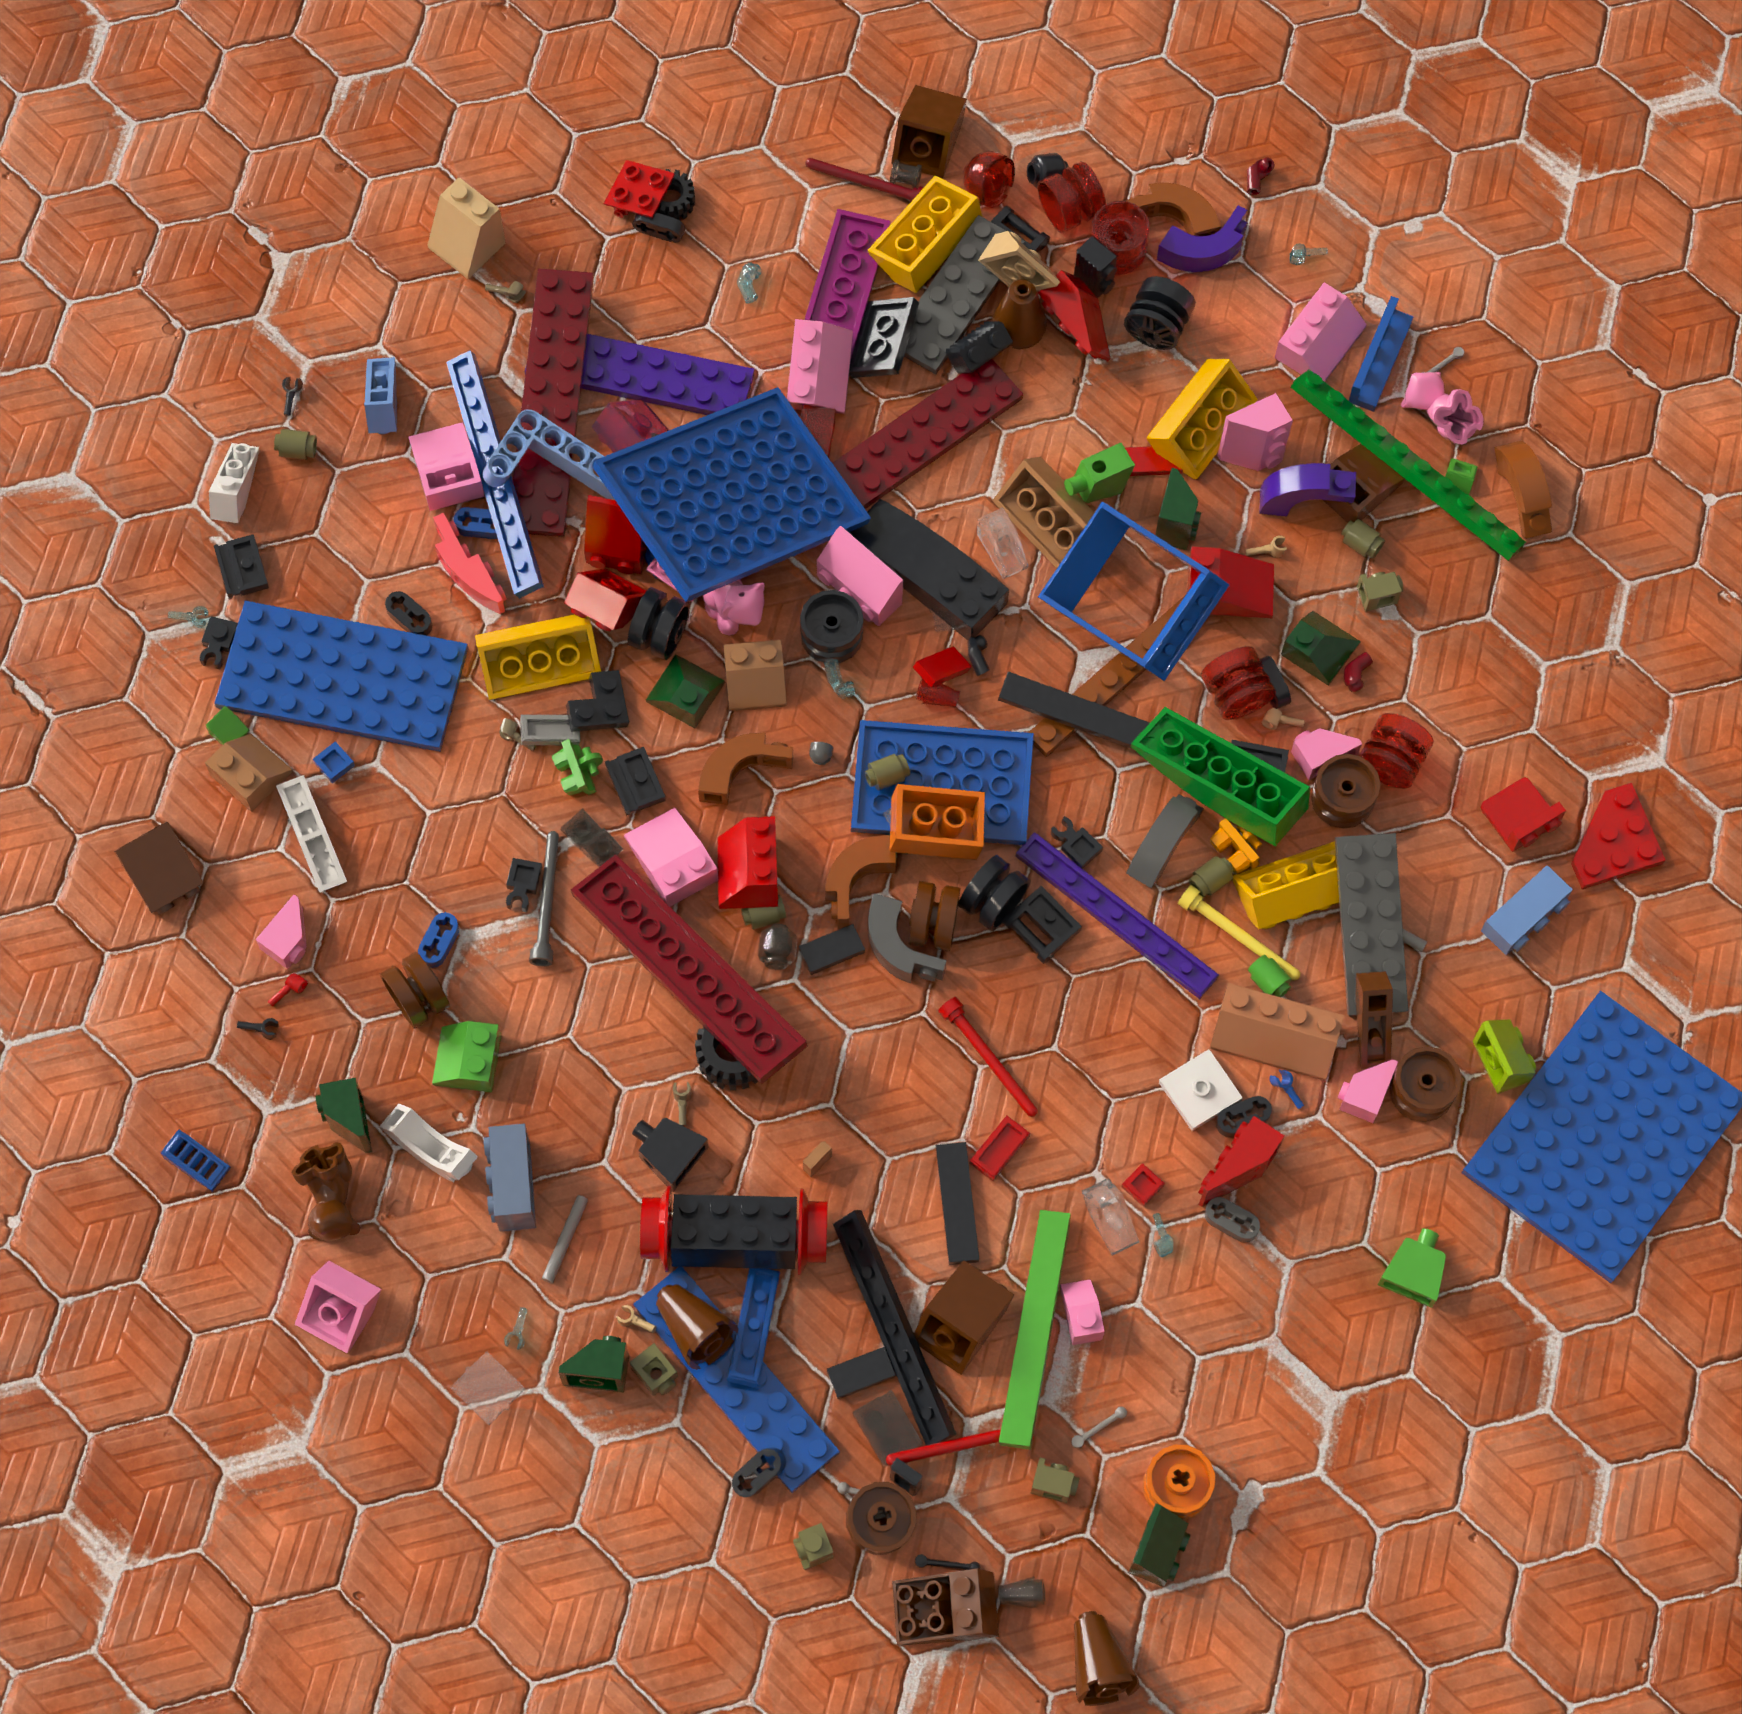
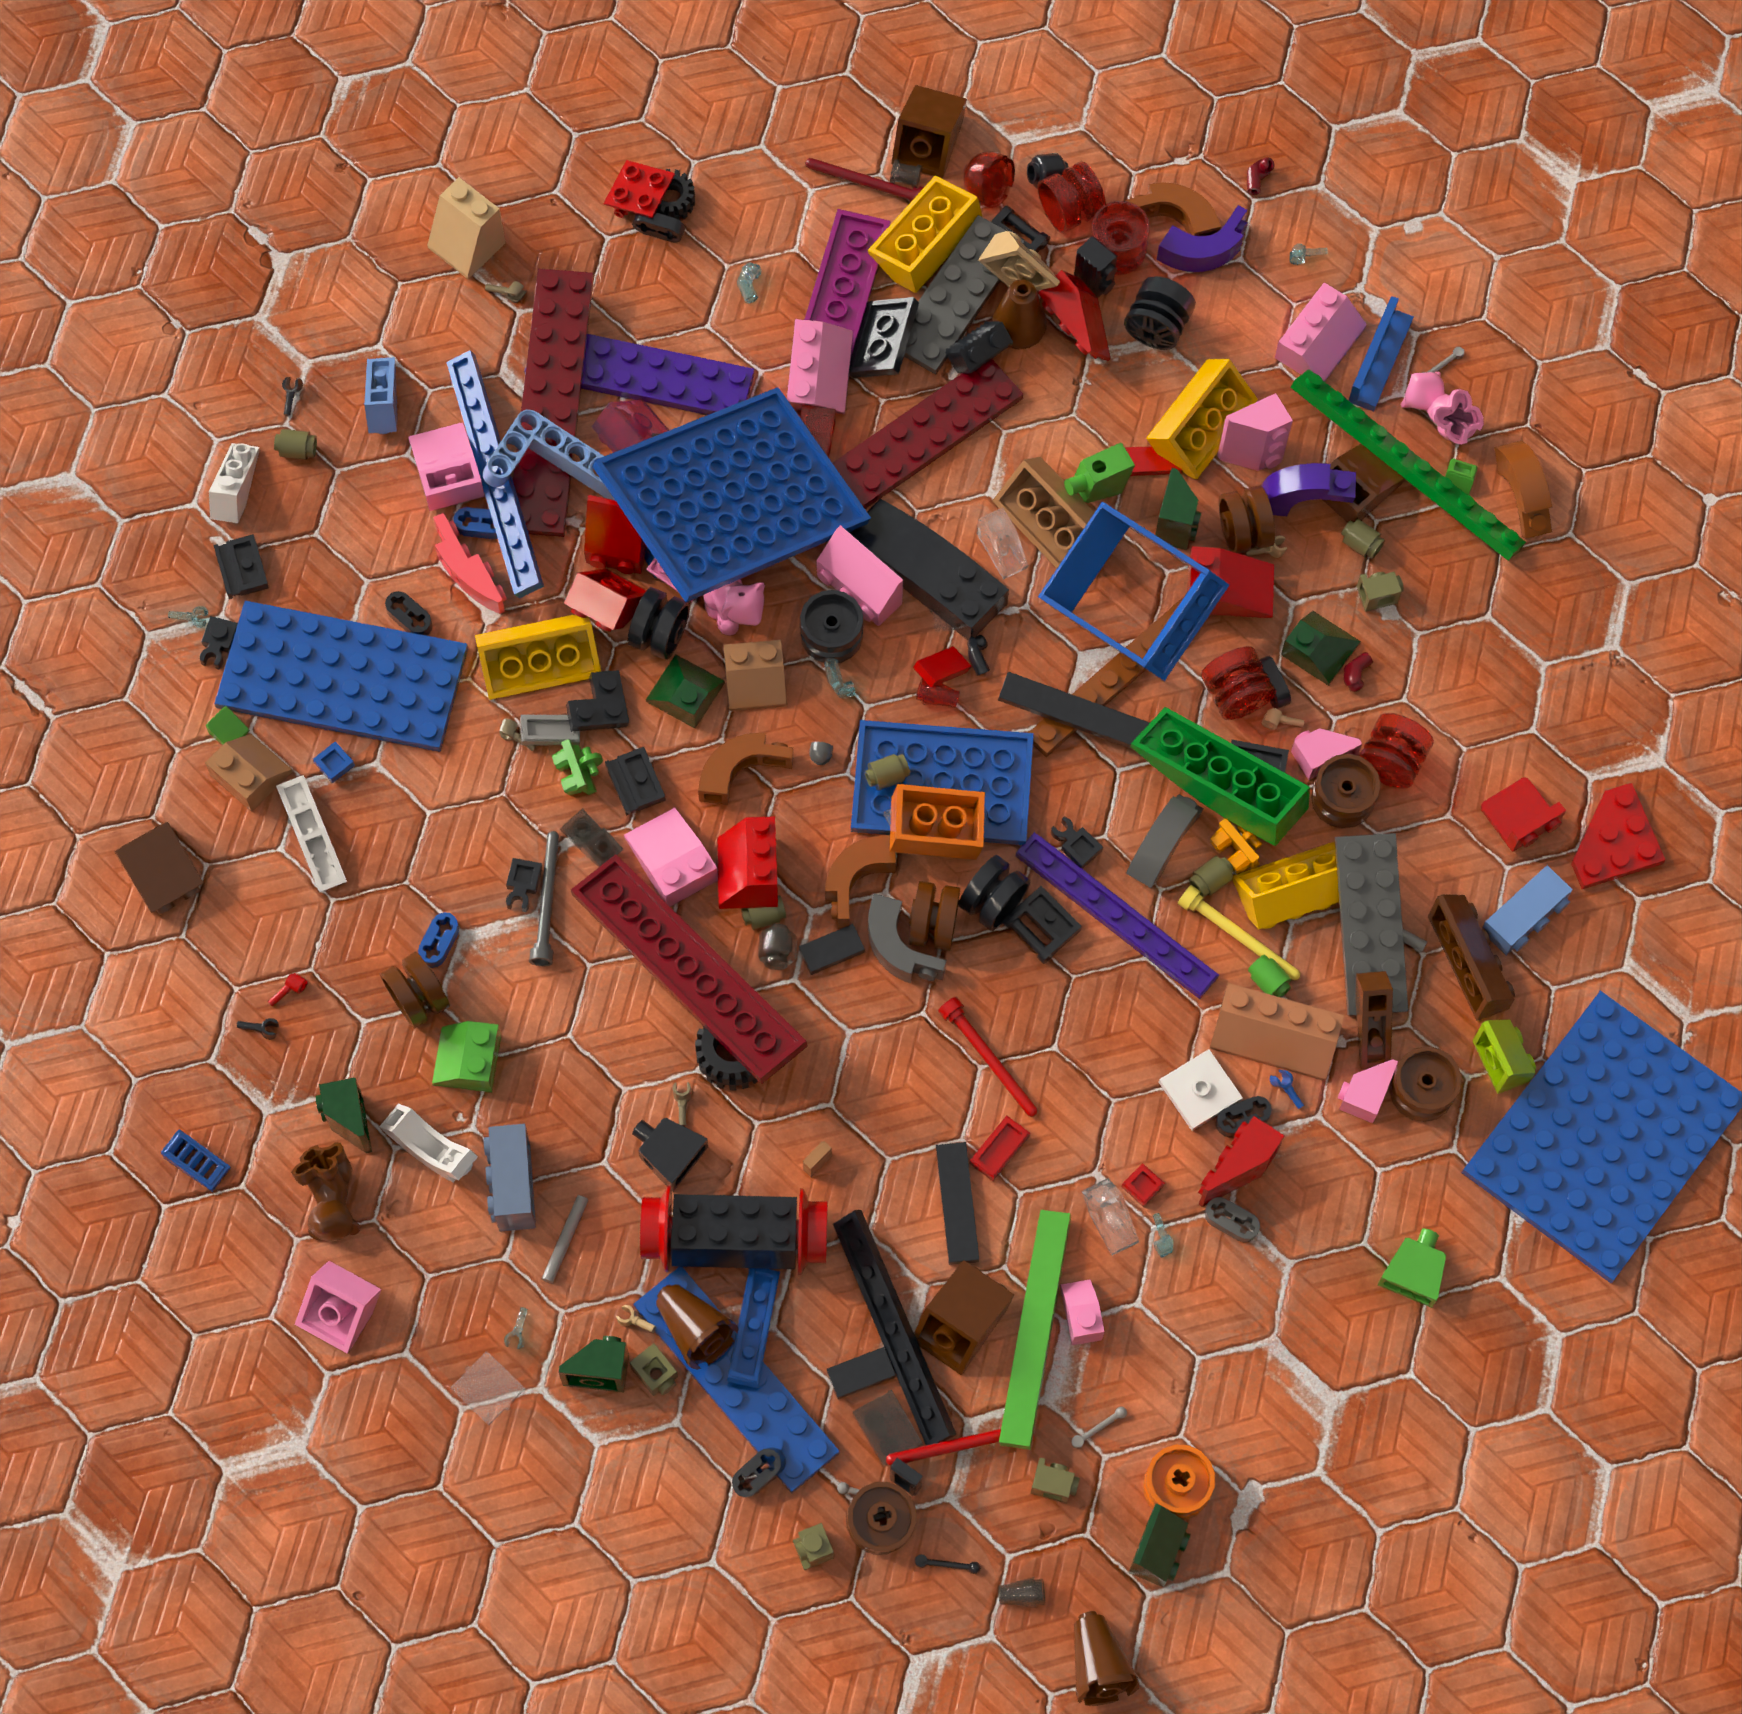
(285, 935): bright pink slope -> none
(945, 1607): reddish brown slope -> none
(1247, 519): none -> reddish brown wheel
(1471, 956): none -> reddish brown slope

